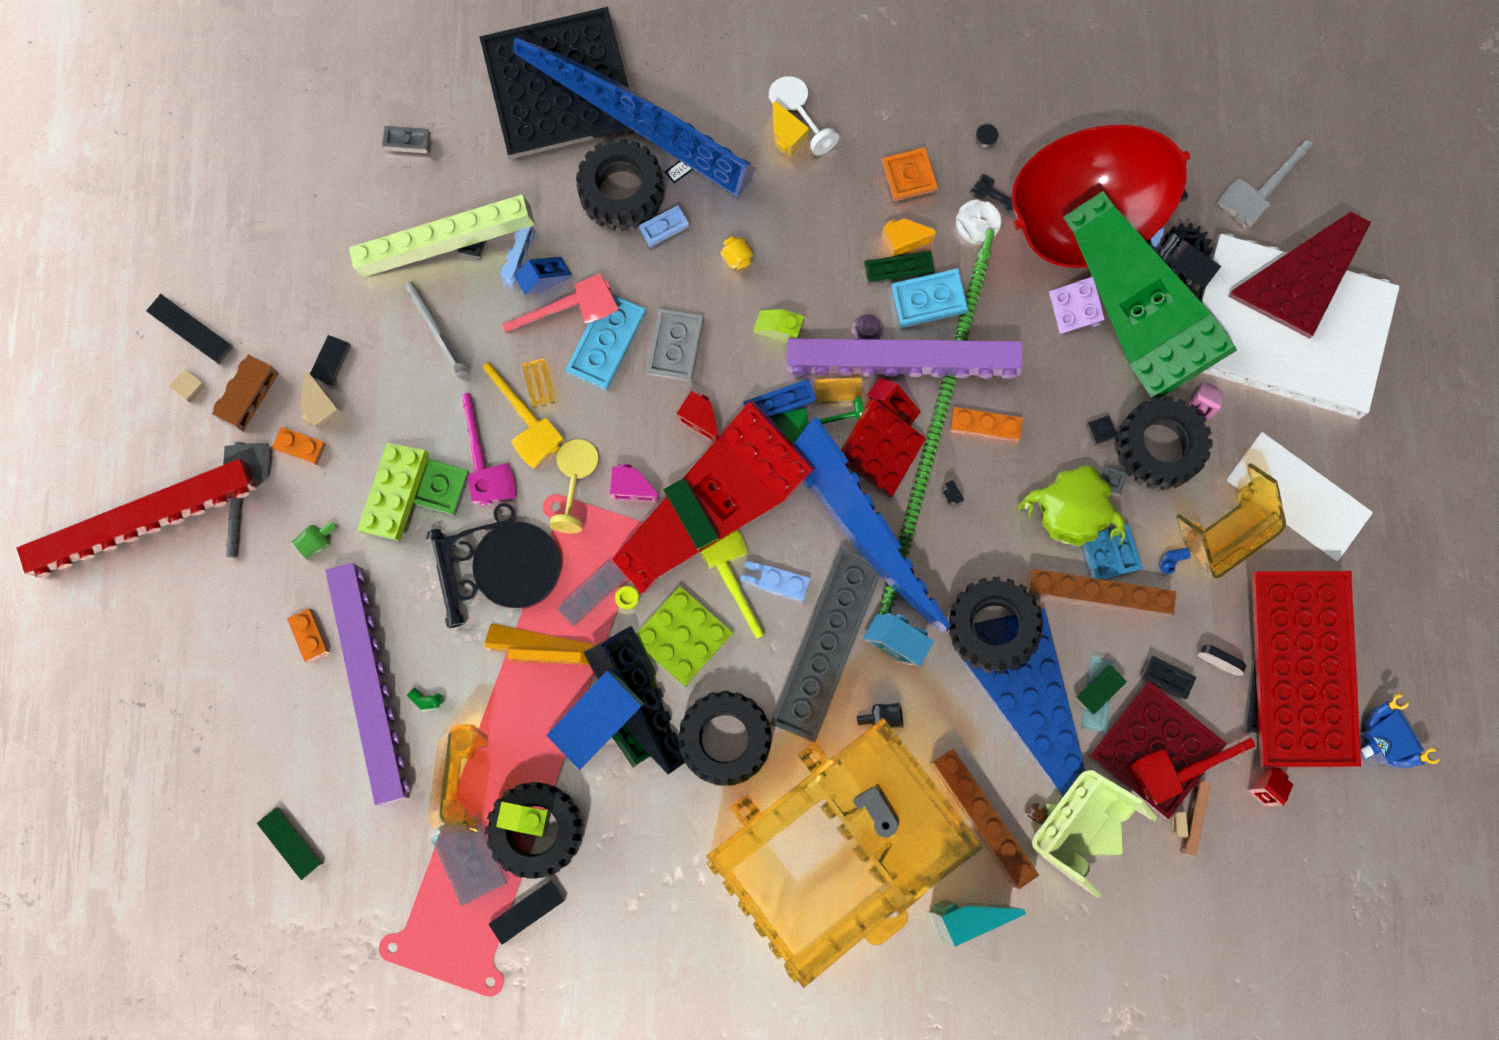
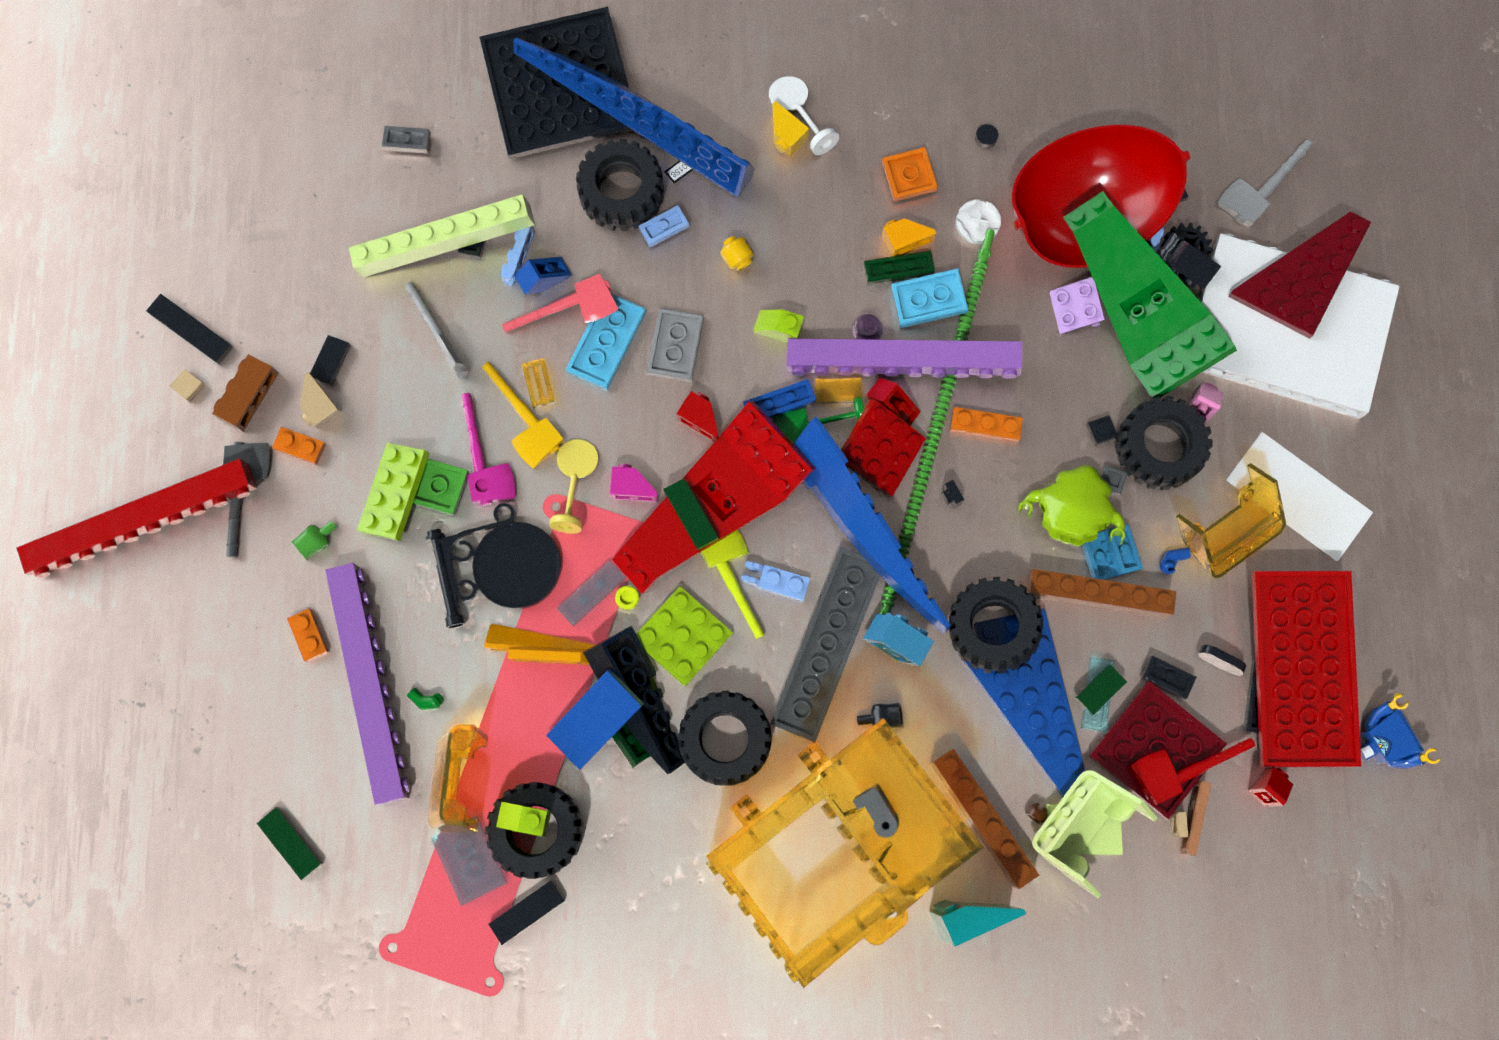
(985, 188): black hinge -> none

